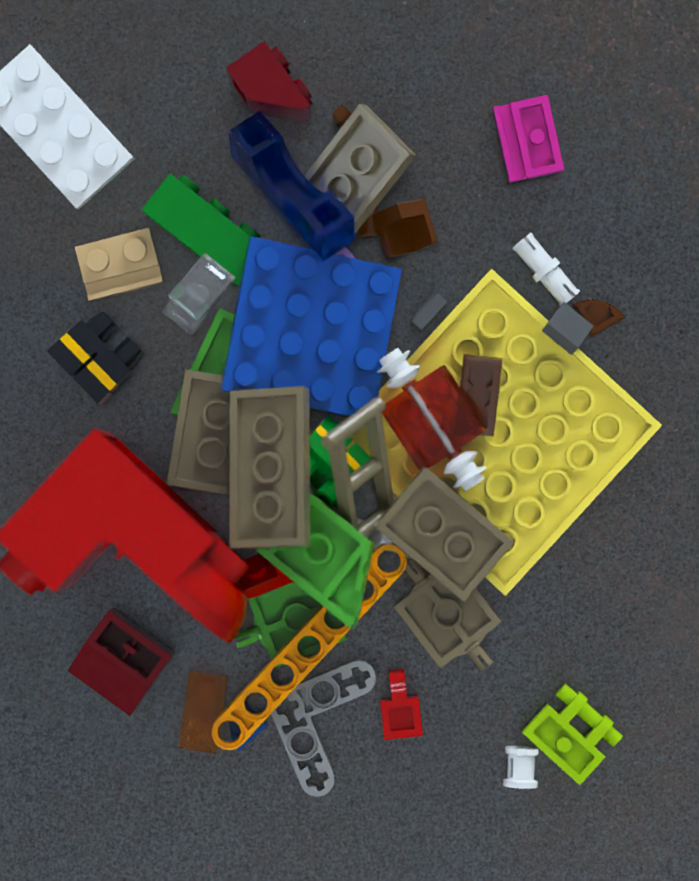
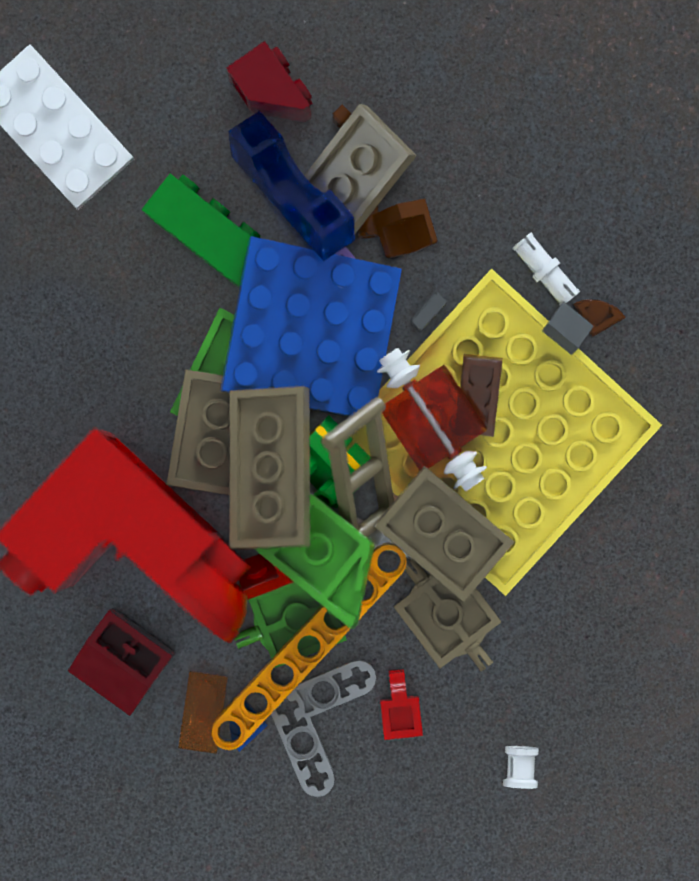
(107, 367): black hips -> none
(119, 264): tan plate -> none
(197, 294): clear slope -> none
(528, 139): dark pink plate -> none
(563, 743): lime plate -> none

